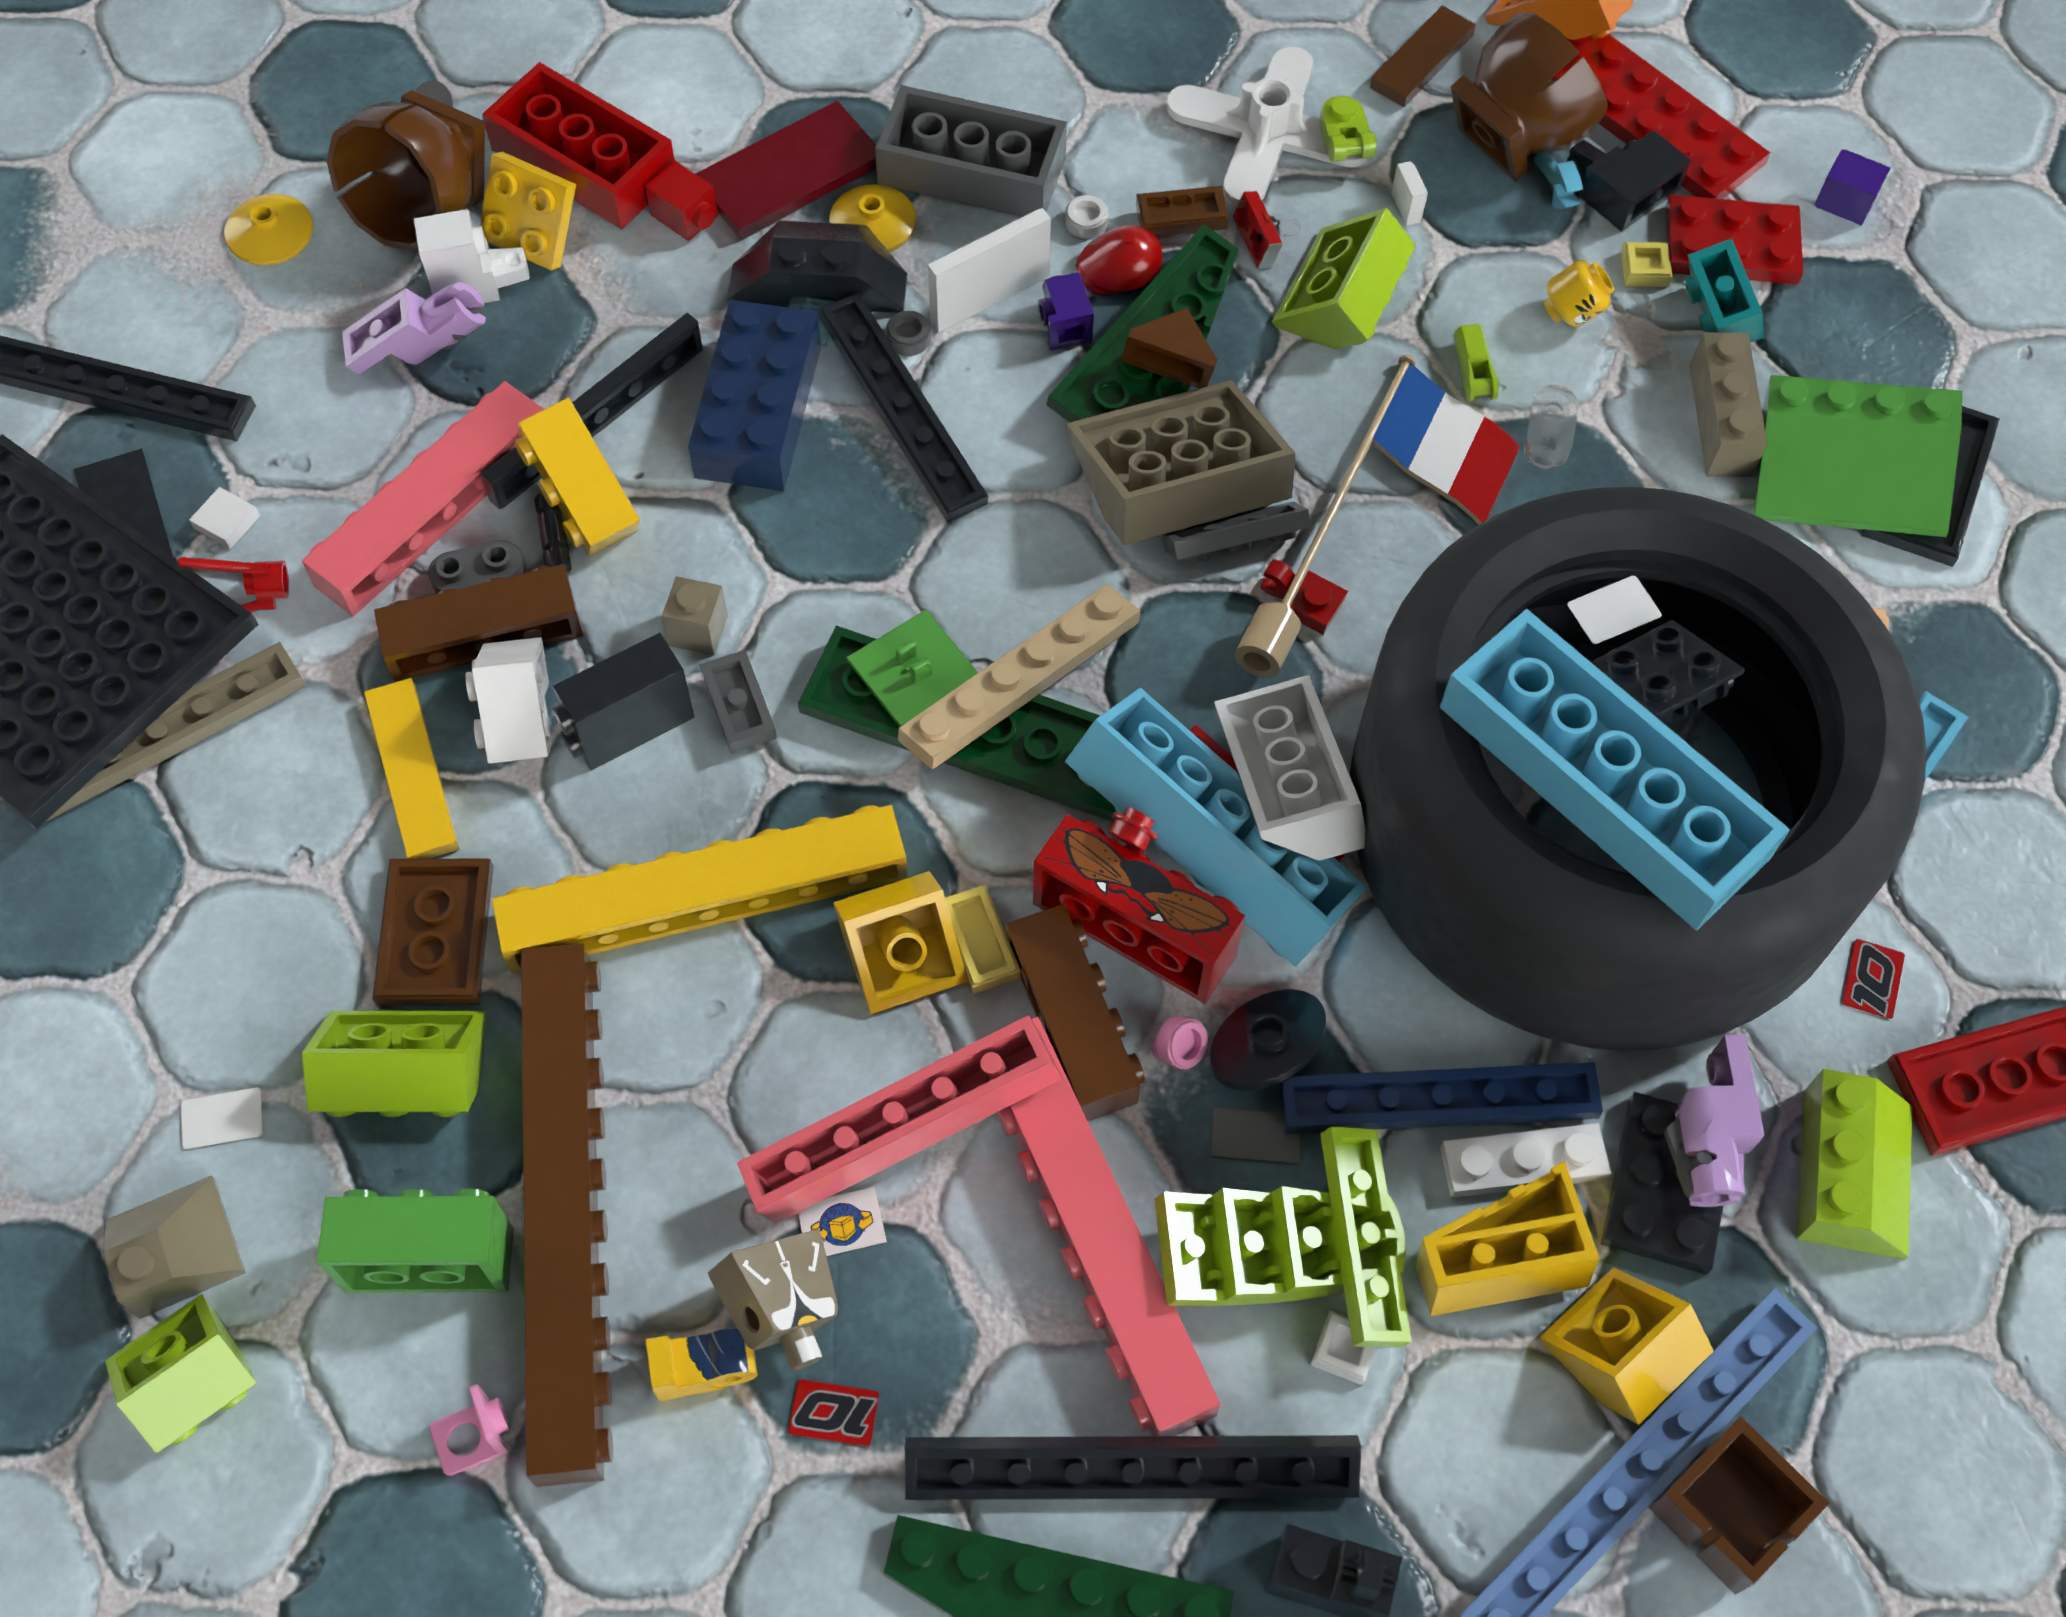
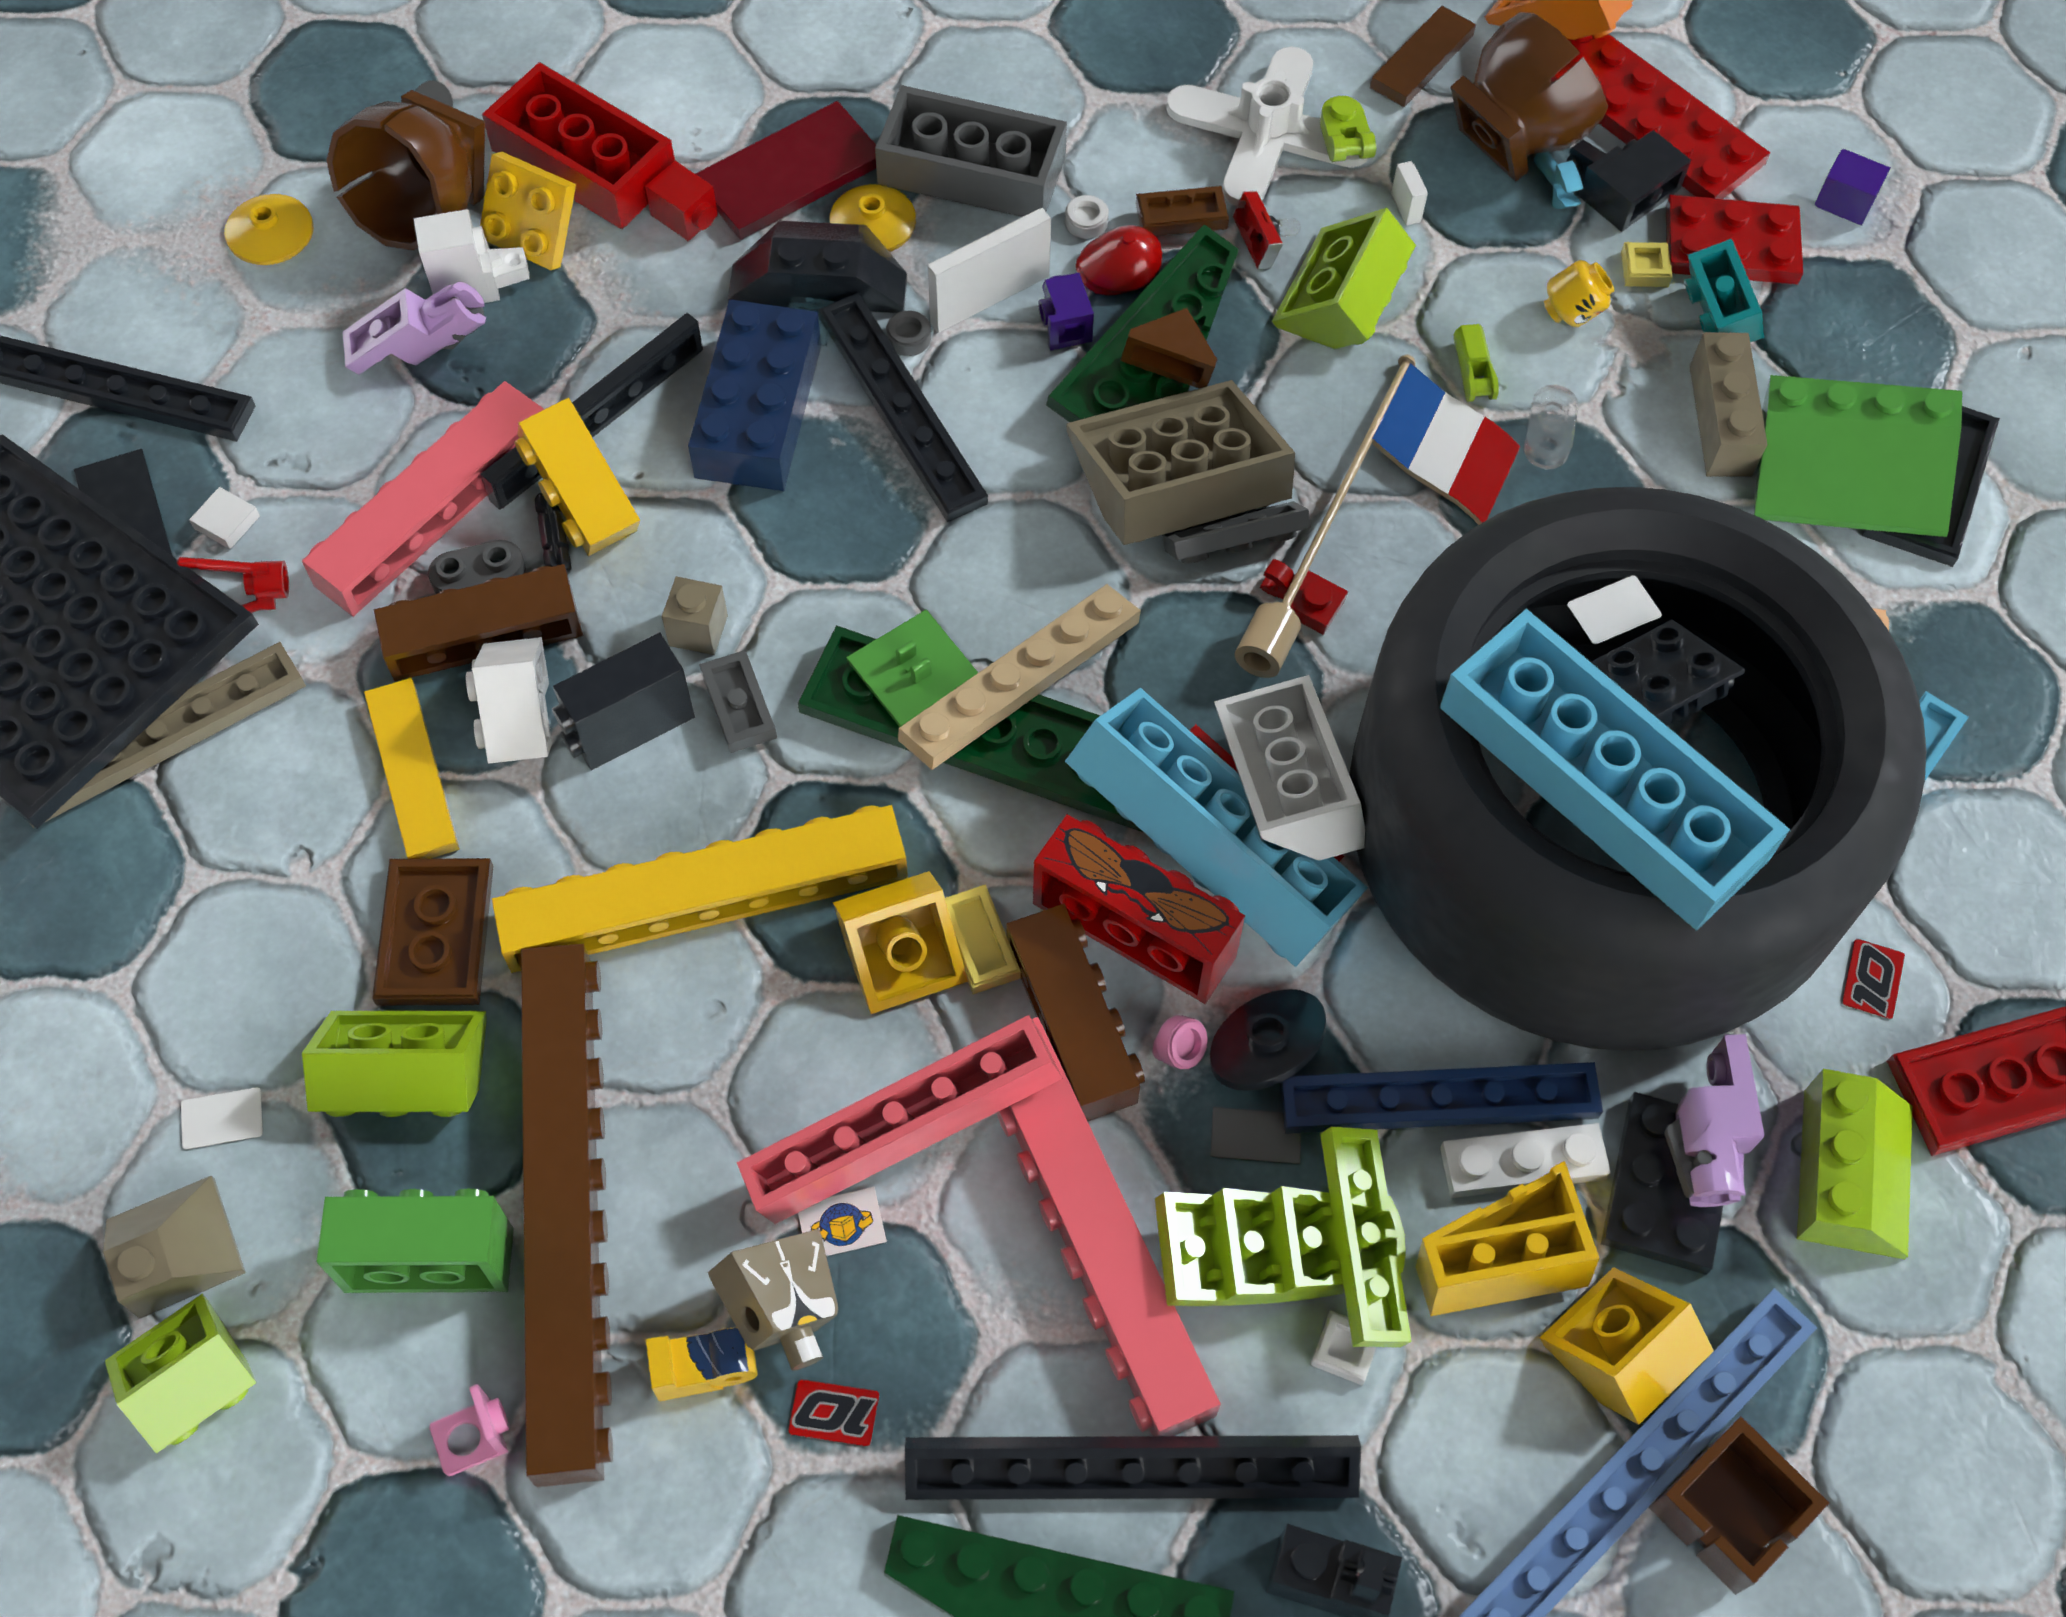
(1133, 828): red plate -> none

